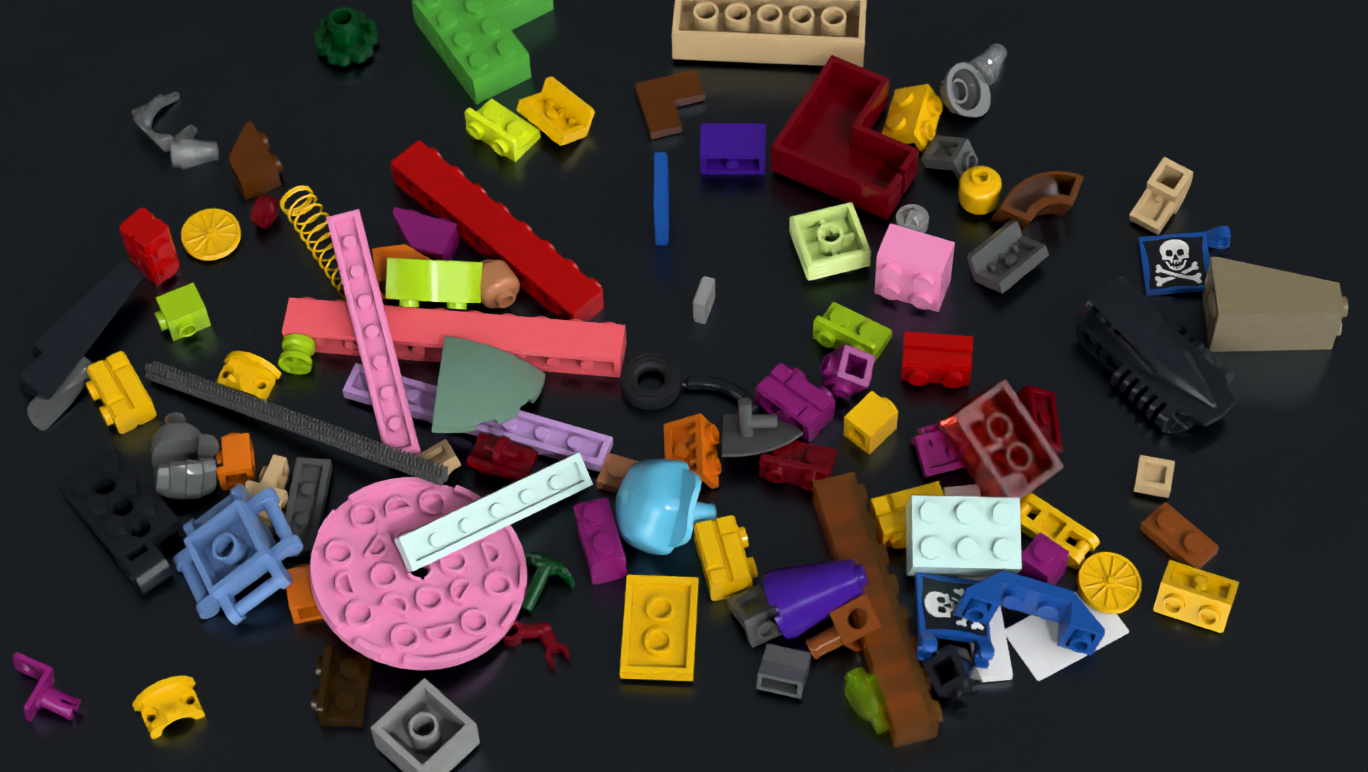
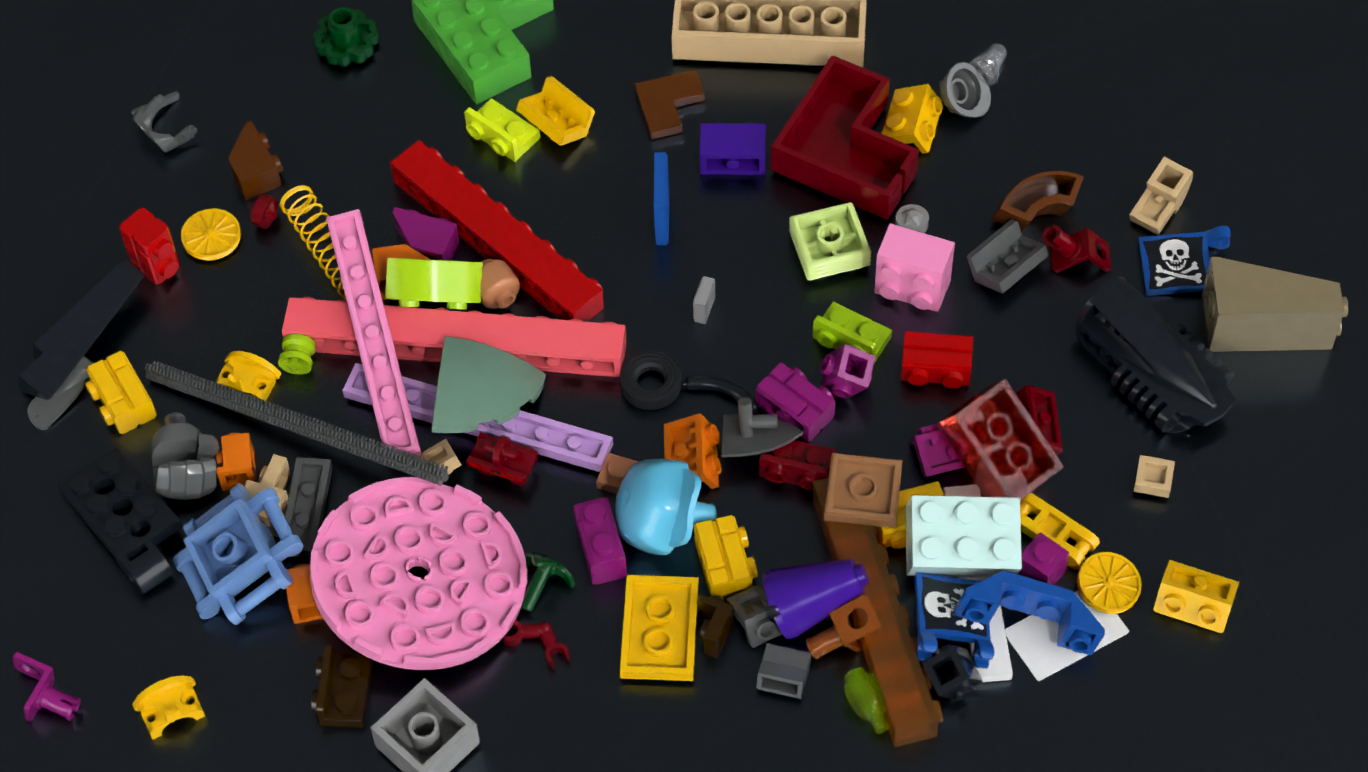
(182, 312): lime brick -> none
(190, 152): clear cone -> none
(493, 512): light aqua plate -> none
(717, 623): none -> dark brown bracket
(863, 490): none -> medium nougat tile
(871, 422): yellow brick -> none
(950, 154): dark grey bracket -> none
(979, 190): yellow head -> none
(1075, 248): none -> dark red bracket
(1179, 537): dark orange plate -> none

